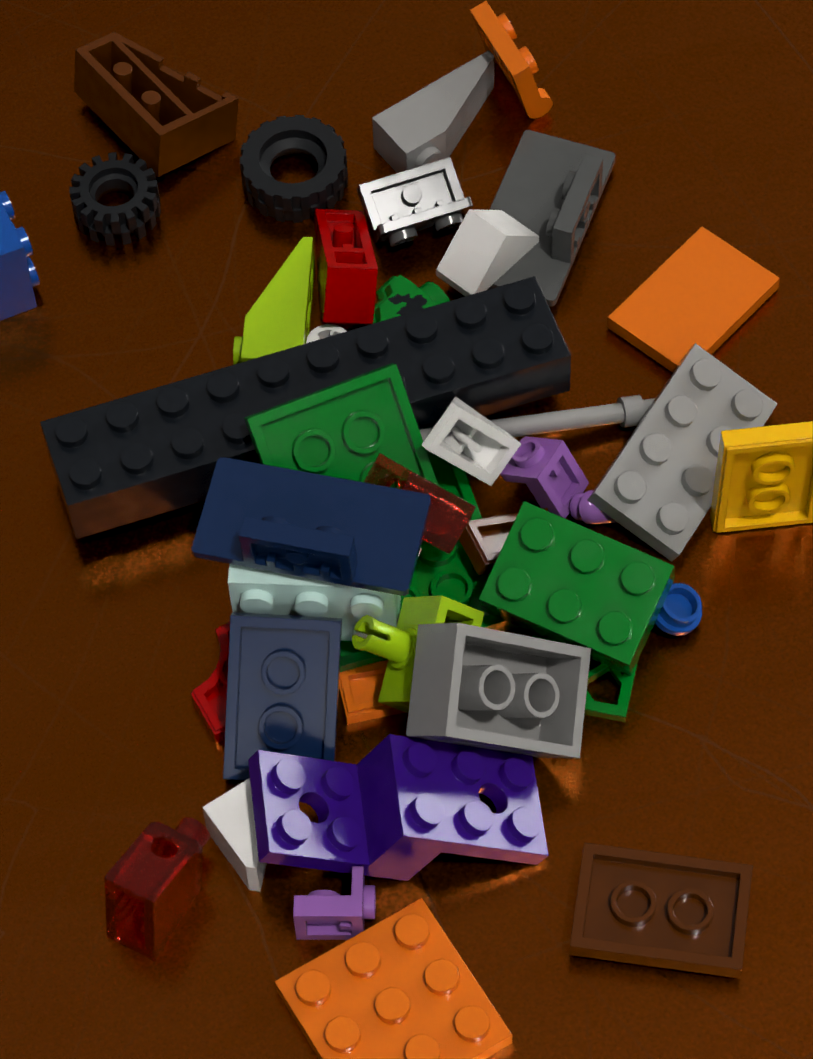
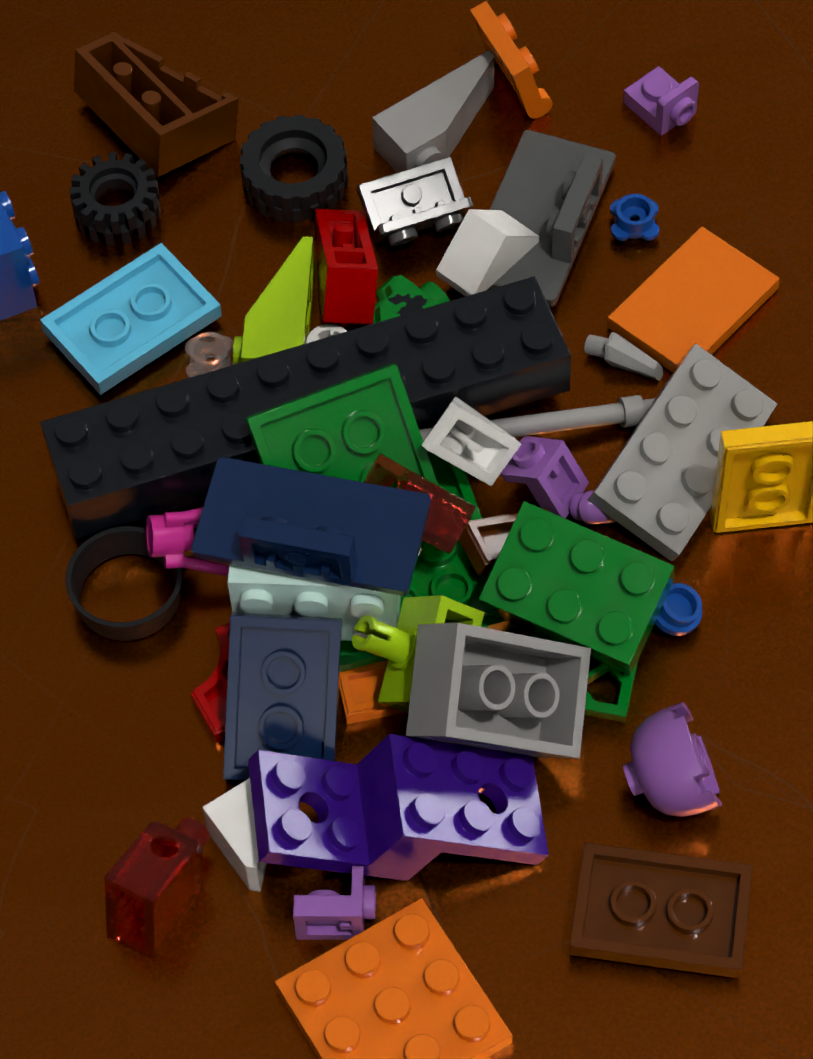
(104, 546): none -> black tyre
(131, 318): none -> medium azure plate
(172, 535): none -> dark pink plant
(208, 346): none -> clear plate
(623, 355): none -> light grey bar
(634, 208): none -> blue plate
(662, 100): none -> medium lavender bracket
(672, 765): none -> medium lavender cylinder

